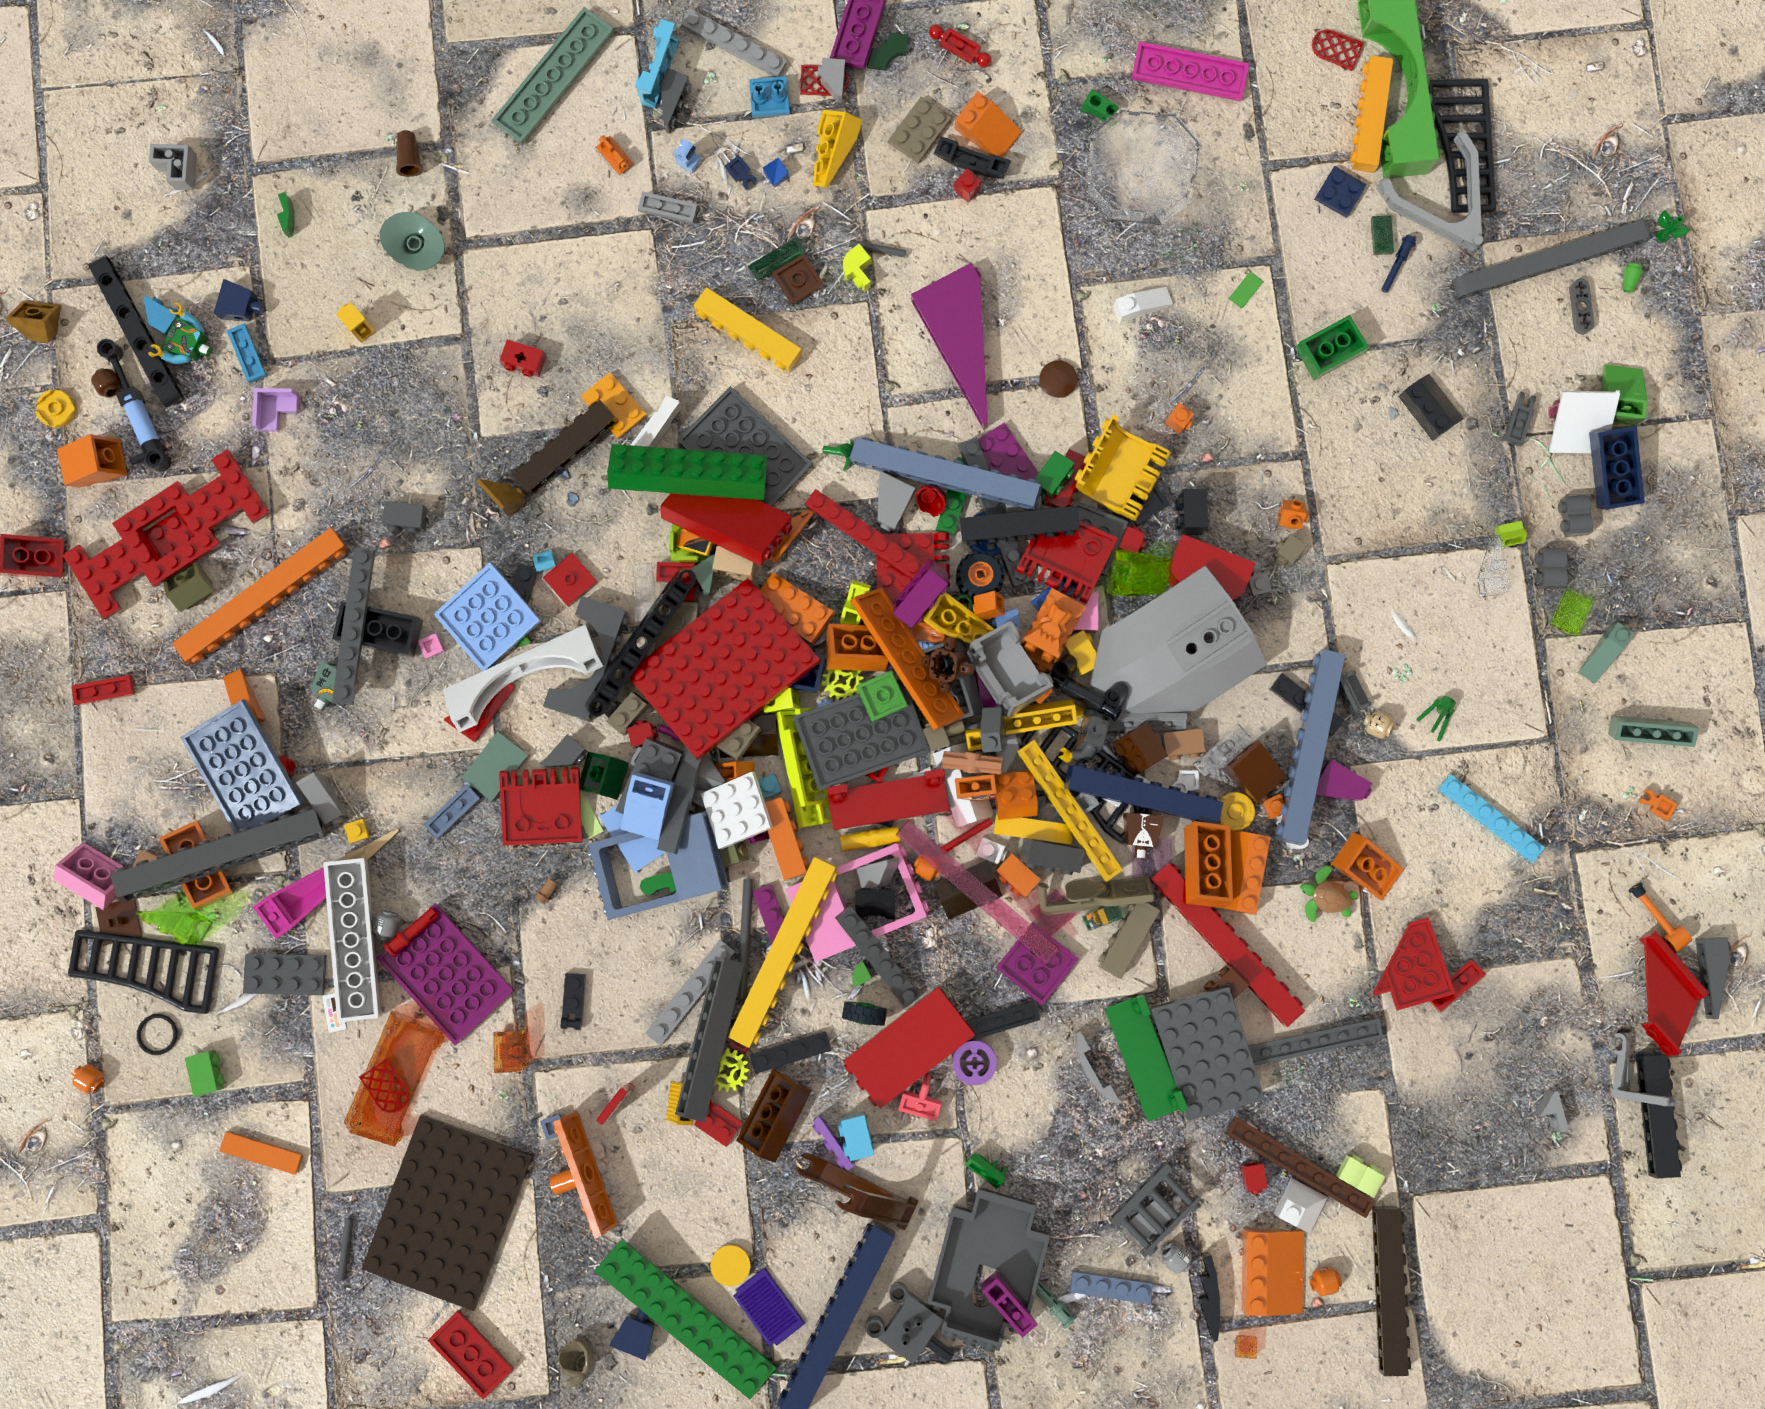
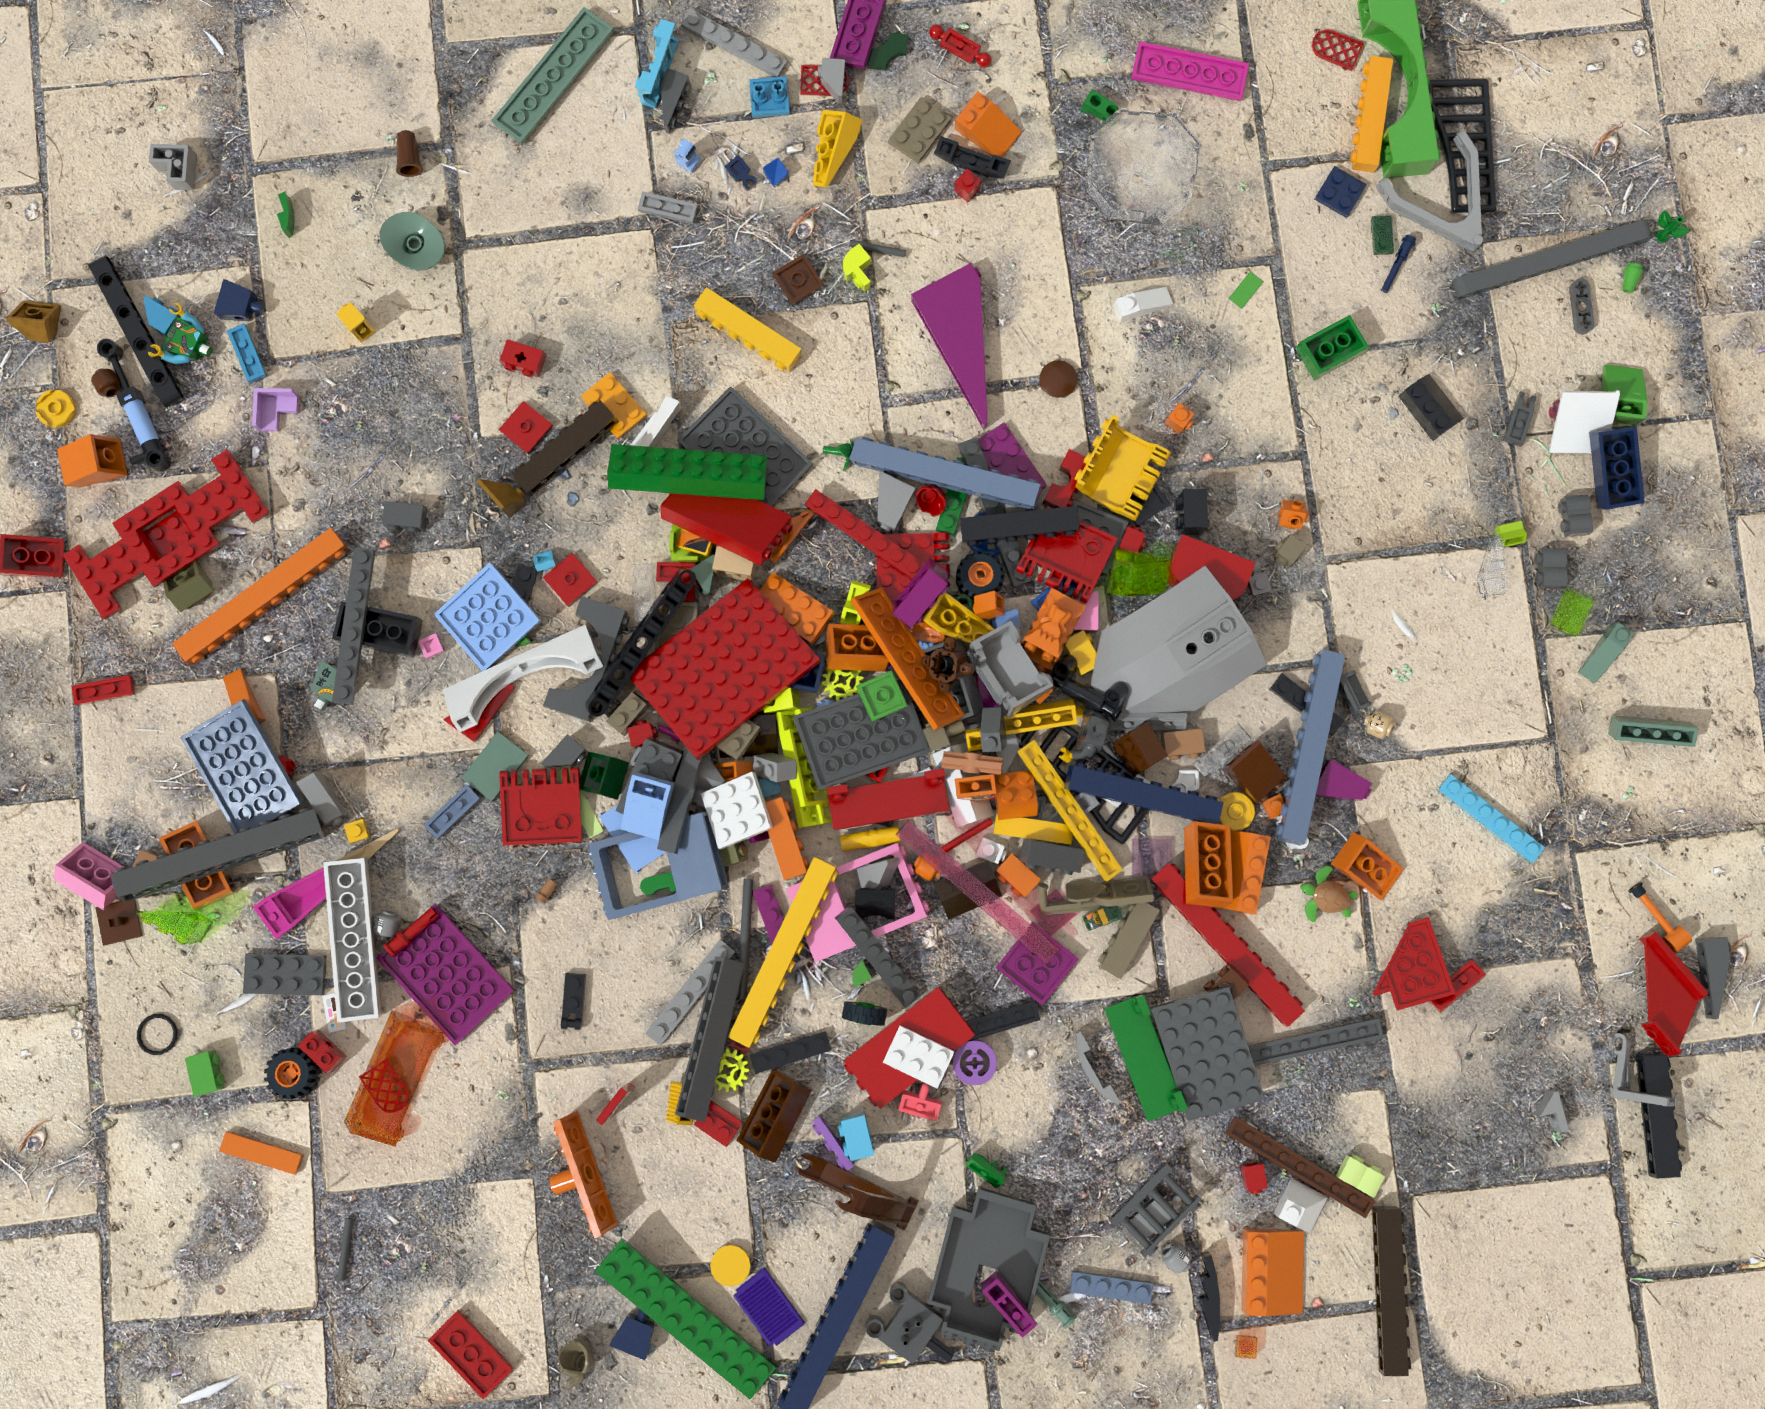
(87, 1079): orange head -> none
(147, 988): black bar -> none
(291, 1074): none -> black wheel
(322, 1051): none -> red brick
(447, 1212): dark brown plate -> none
(510, 1050): clear orange slope -> none
(525, 427): none -> red plate
(548, 1126): sand blue plate -> none
(614, 154): orange hinge -> none
(774, 767): none -> light grey brick
(776, 259): clear green plate -> none
(918, 1056): none -> white plate
(1054, 474): green brick -> none
(1142, 831): reddish brown torso -> none
(1326, 1281): orange head -> none
(1444, 708): green plant -> none
(1660, 805): orange plate -> none

